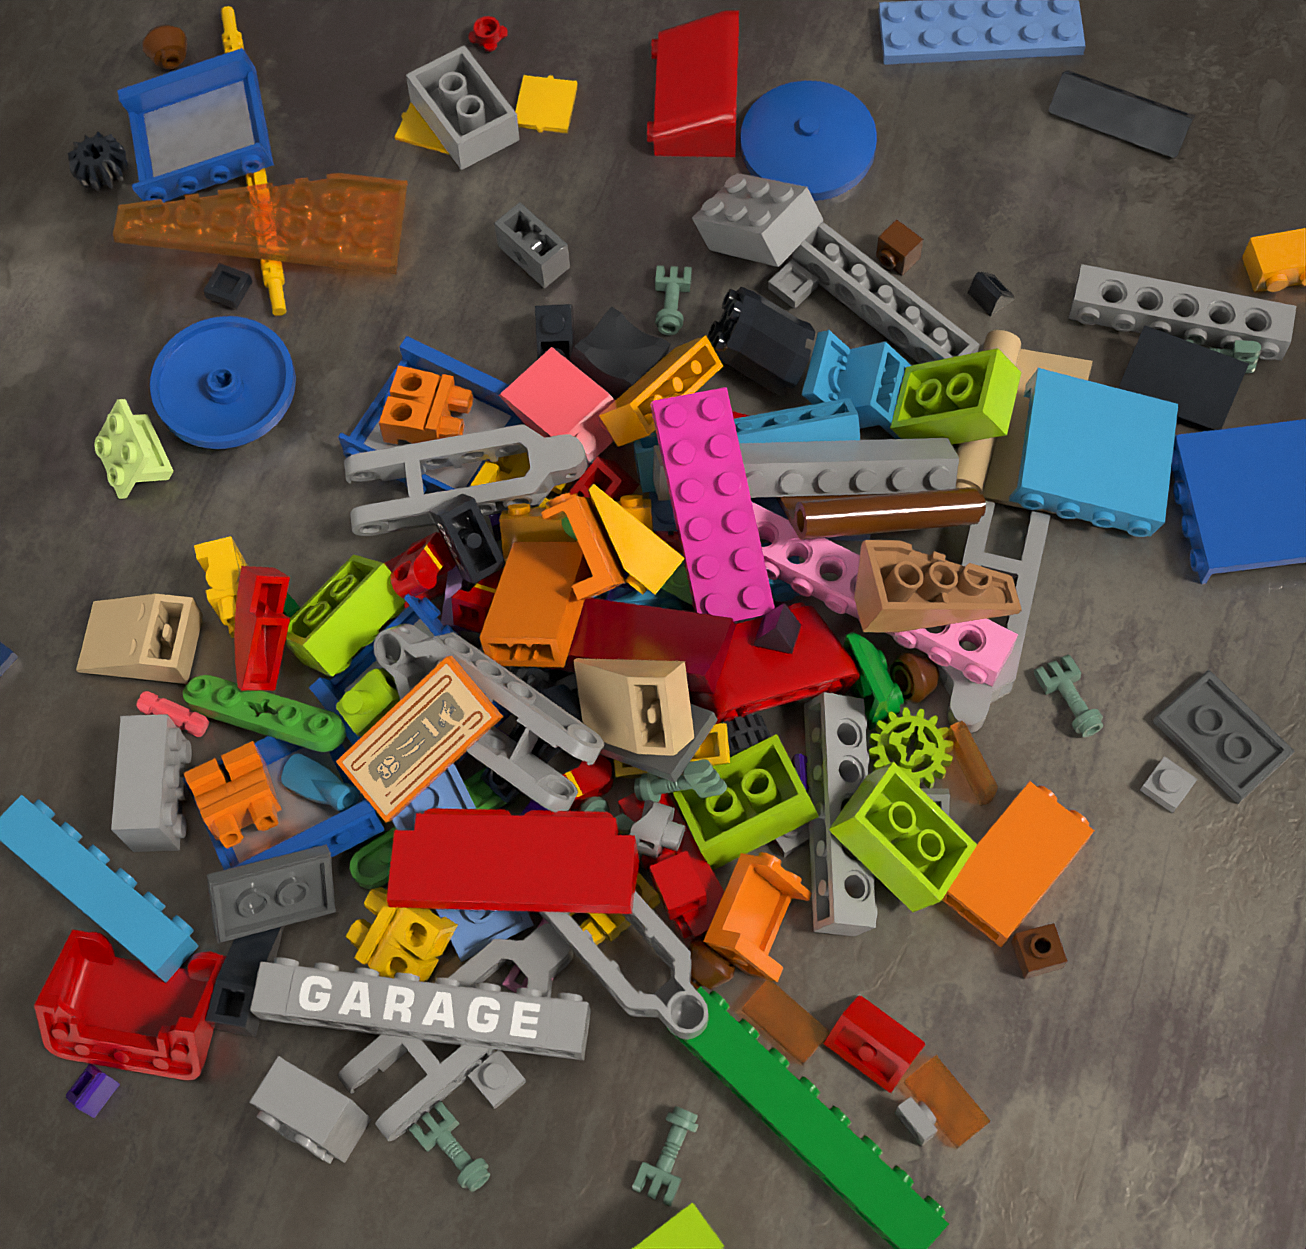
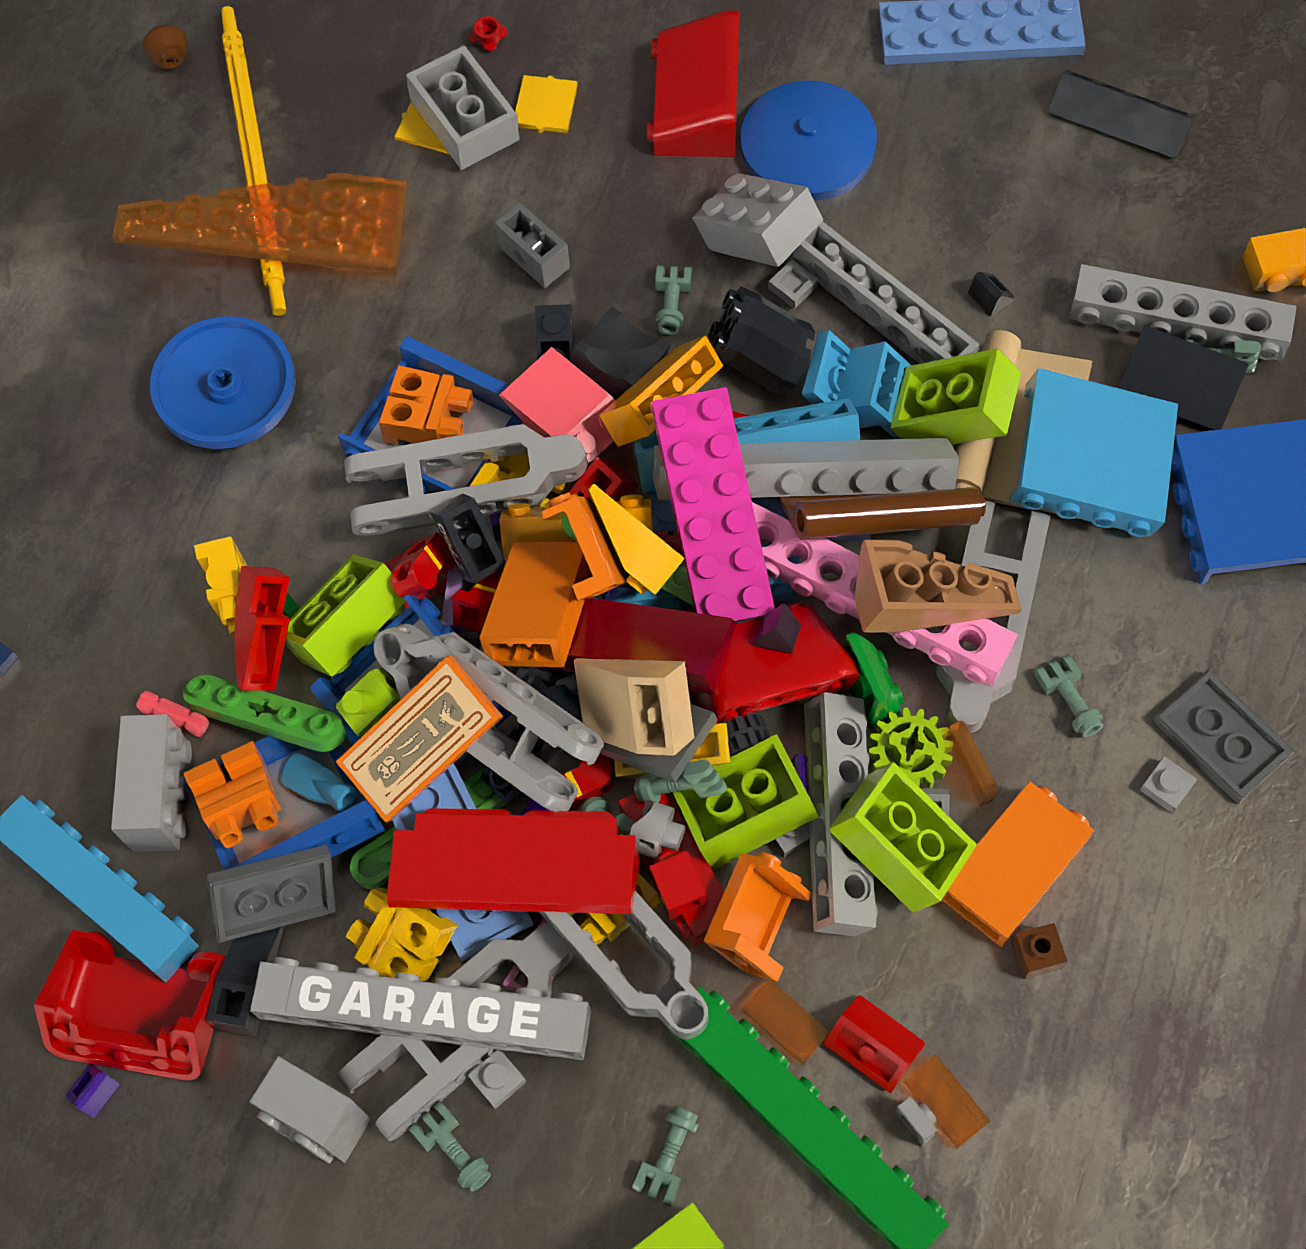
(98, 161): black gear -> none
(130, 450): yellowish green bracket -> none
(142, 638): tan slope -> none
(197, 127): panel -> none
(227, 286): black plate -> none
(708, 966): reddish brown cone -> none
(899, 248): reddish brown plate -> none
(914, 675): reddish brown cone -> none

